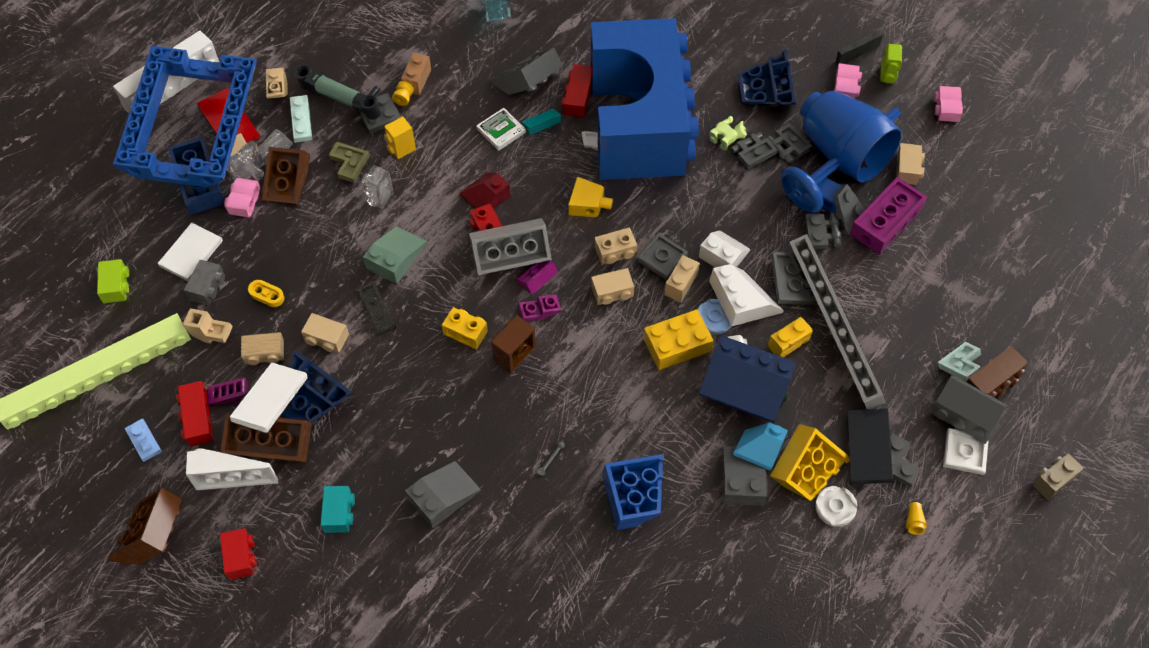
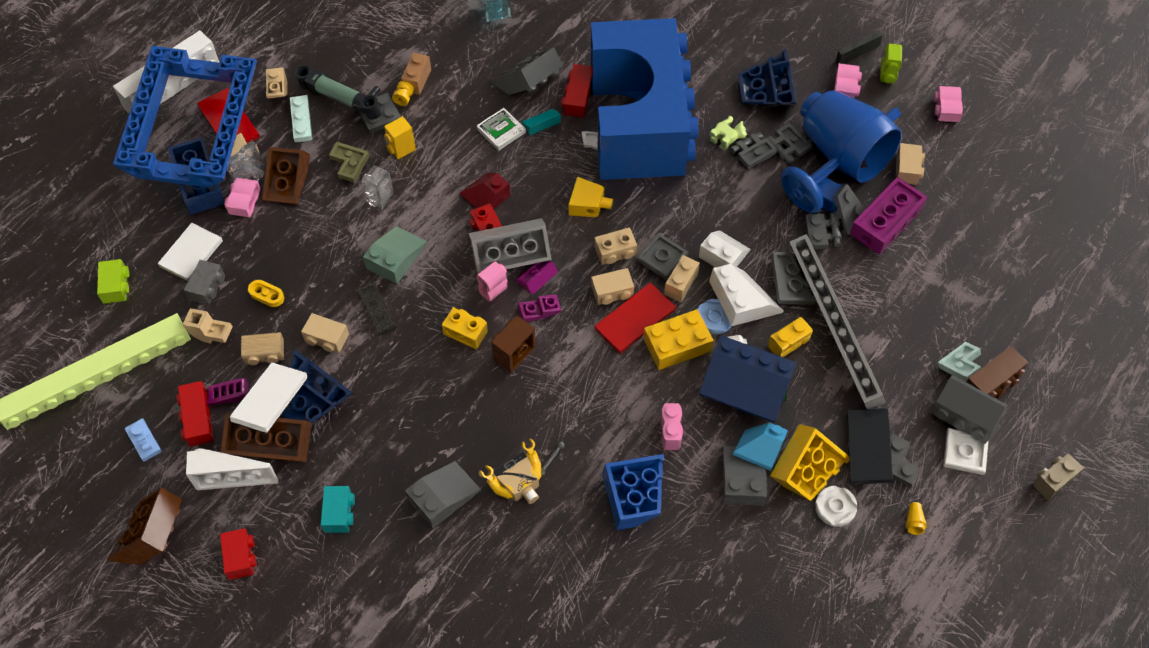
(276, 139): clear slope -> none
(492, 281): none -> bright pink brick
(517, 477): none -> torso
(628, 321): none -> red tile
(671, 426): none -> bright pink brick

